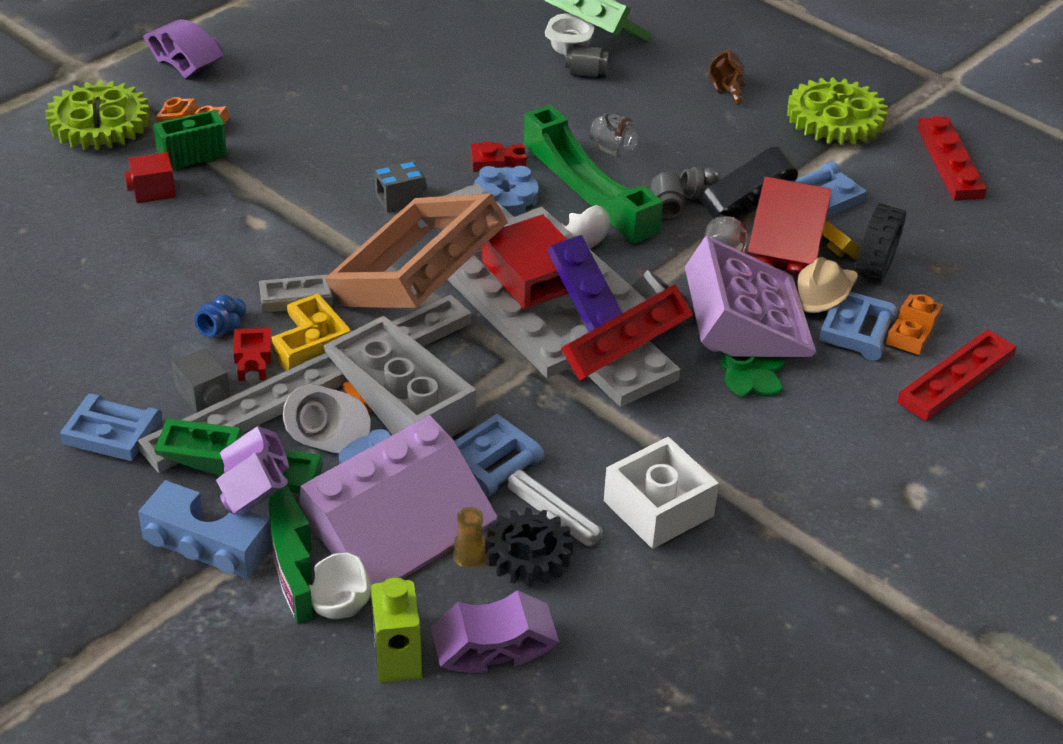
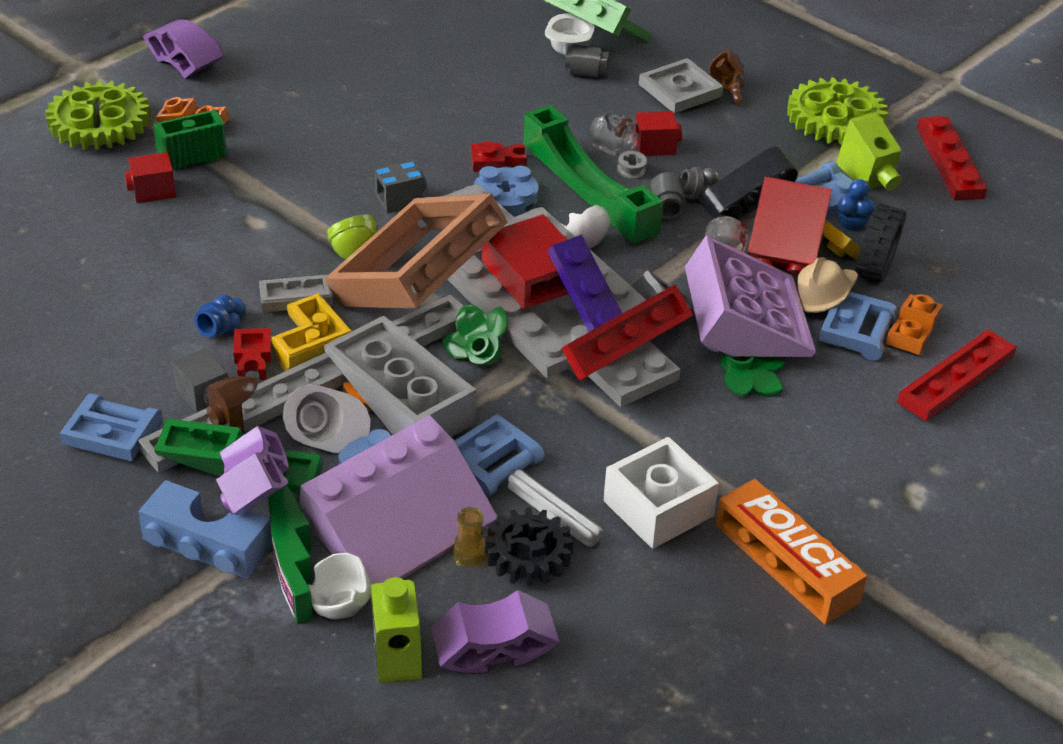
(227, 399): none -> reddish brown plate
(351, 234): none -> lime helmet
(474, 332): none -> green plate
(631, 164): none -> light grey bush
(657, 133): none -> red brick
(681, 85): none -> light grey plate
(791, 551): none -> orange brick
(856, 207): none -> blue piece
(870, 152): none -> lime torso

